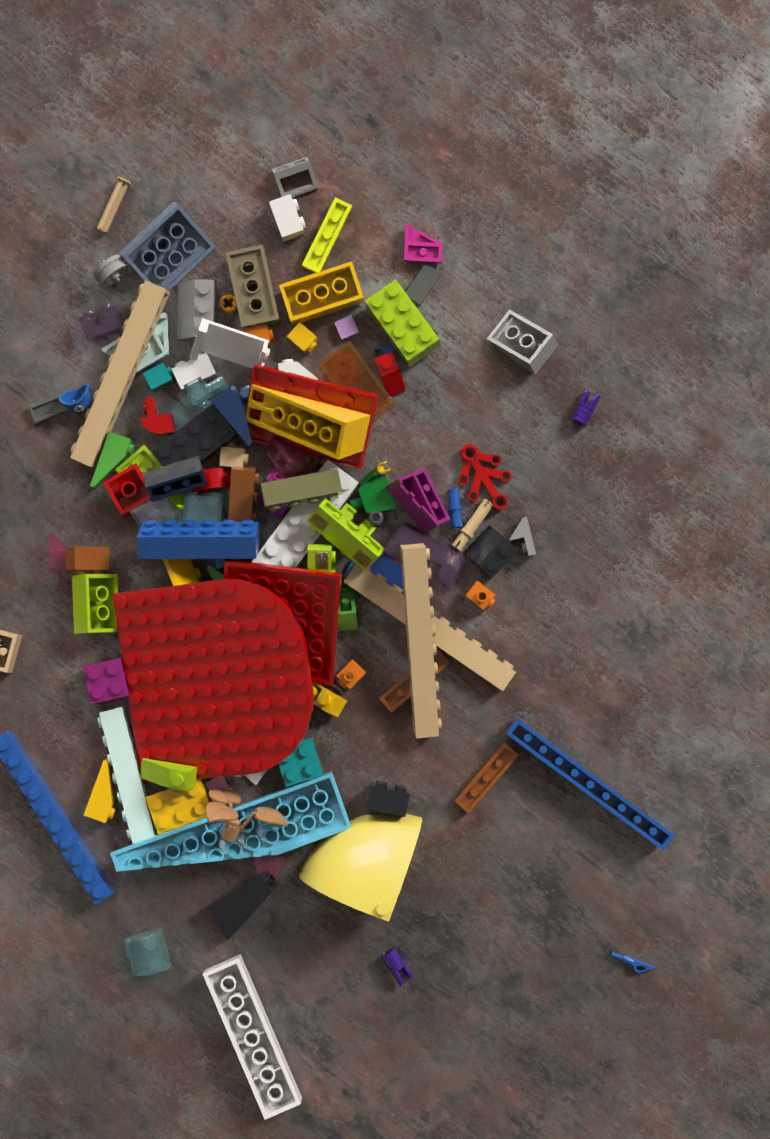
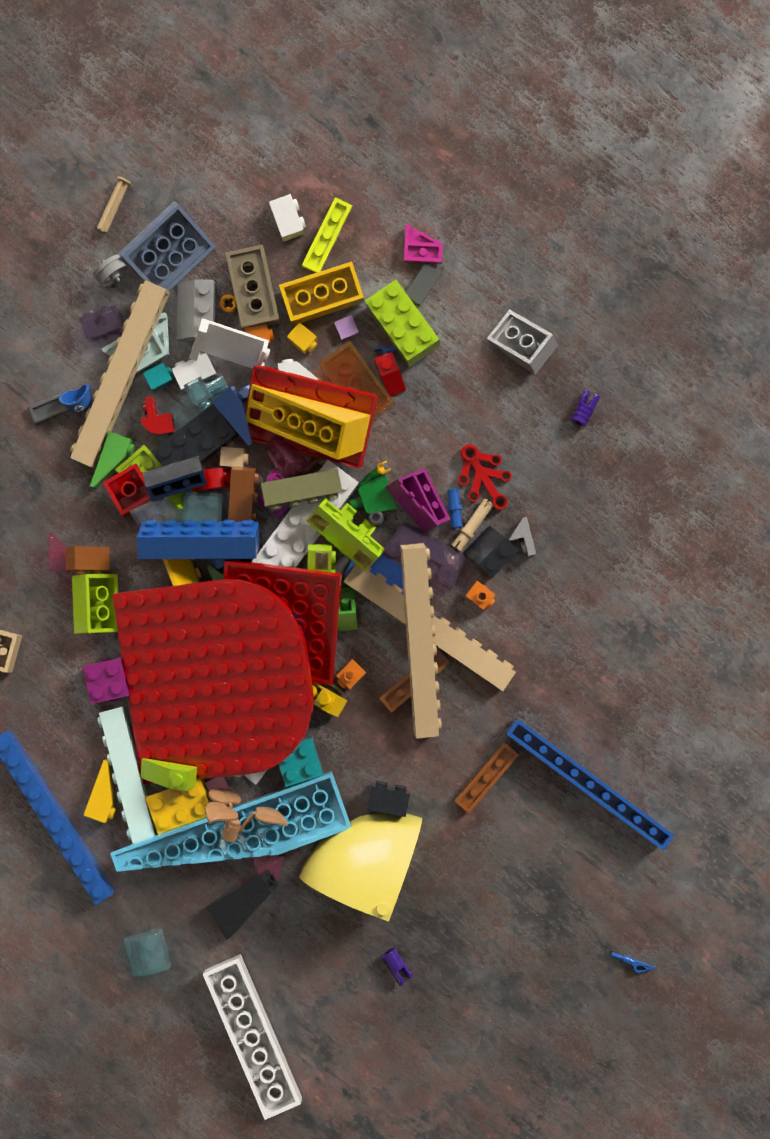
(292, 168): light grey tile -> none

